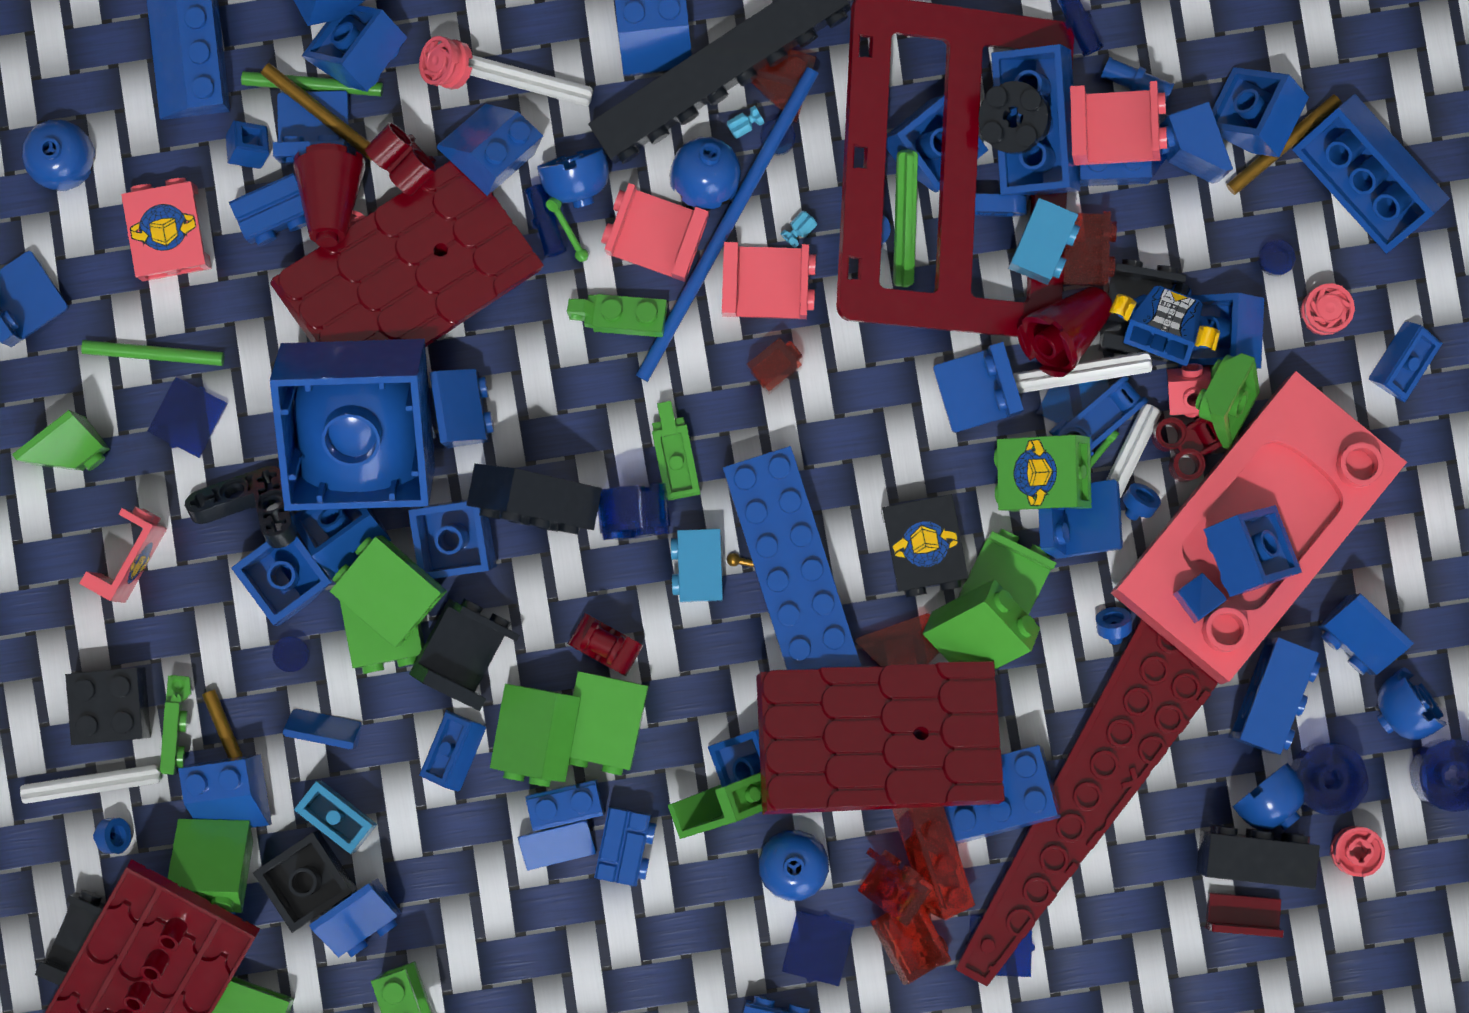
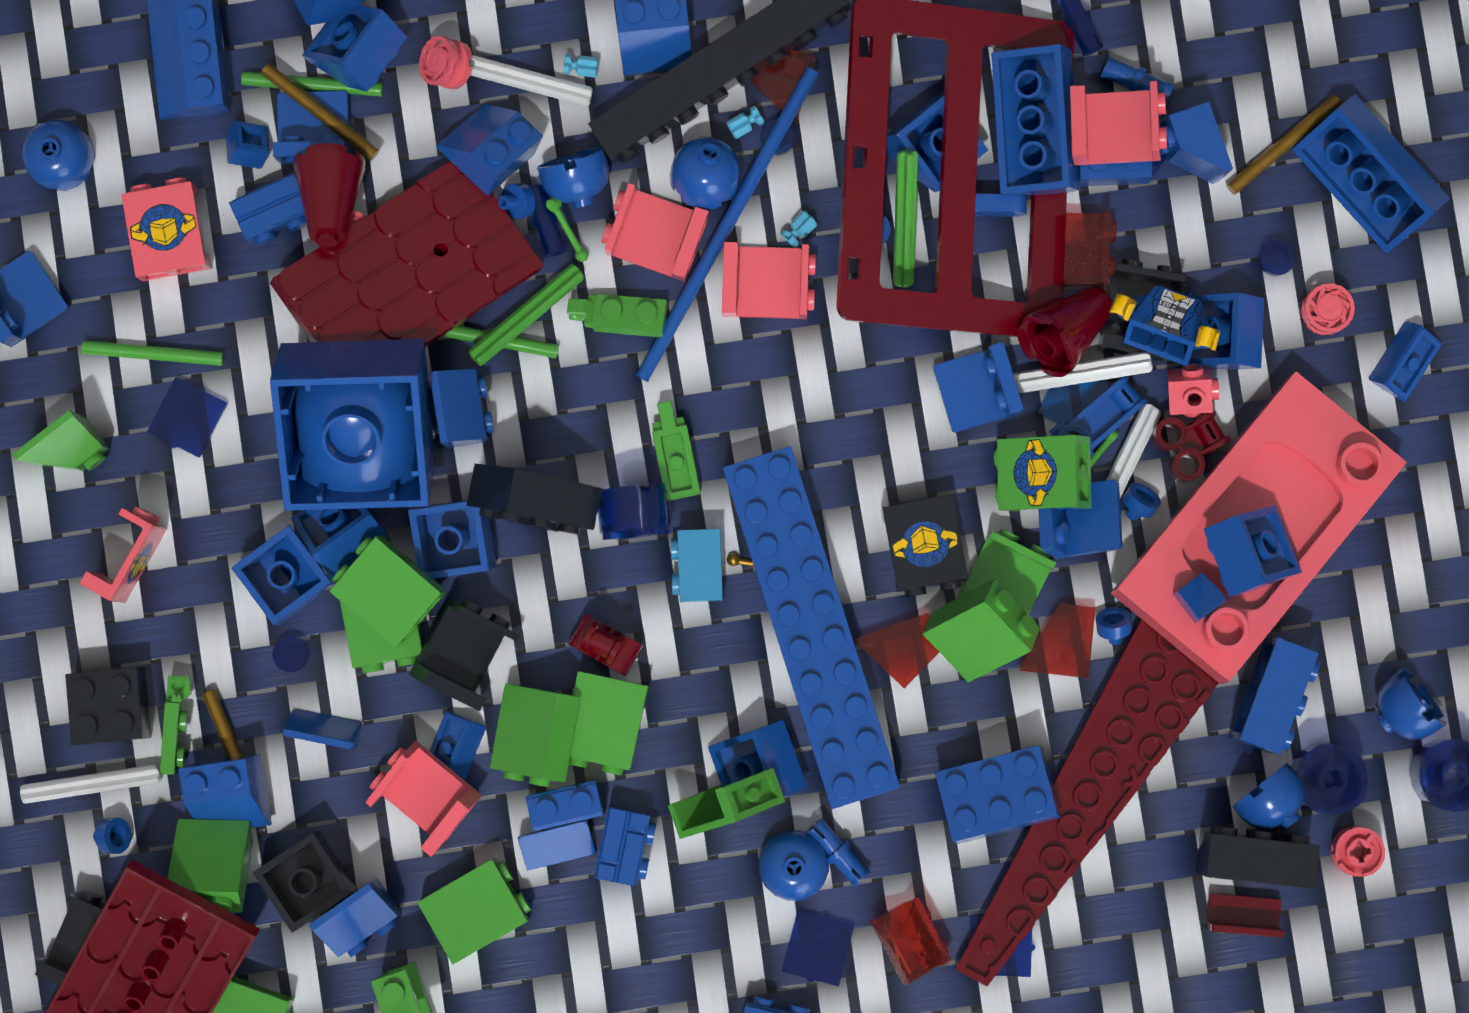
(255, 494): black beam -> none
(335, 817): dark azure brick -> none
(402, 158): dark red piece -> none
(425, 793): none -> coral panel
(475, 909): none -> bright green brick
(517, 200): none -> blue tile
(517, 344): none -> bright green bar
(526, 314): none -> bright green axle
(584, 65): none -> medium azure piece
(775, 364): clear red brick -> none
(838, 852): none -> blue pin
(879, 737): dark red piece -> none
(894, 888): clear red bracket -> none
(936, 857): clear red brick -> none
(1000, 102): black plate -> none
(1044, 241): dark azure brick -> none
(1063, 643): none -> clear red wing
(1229, 396): bright green slope -> none
(1259, 110): blue slope -> none
(1364, 635): blue slope -> none

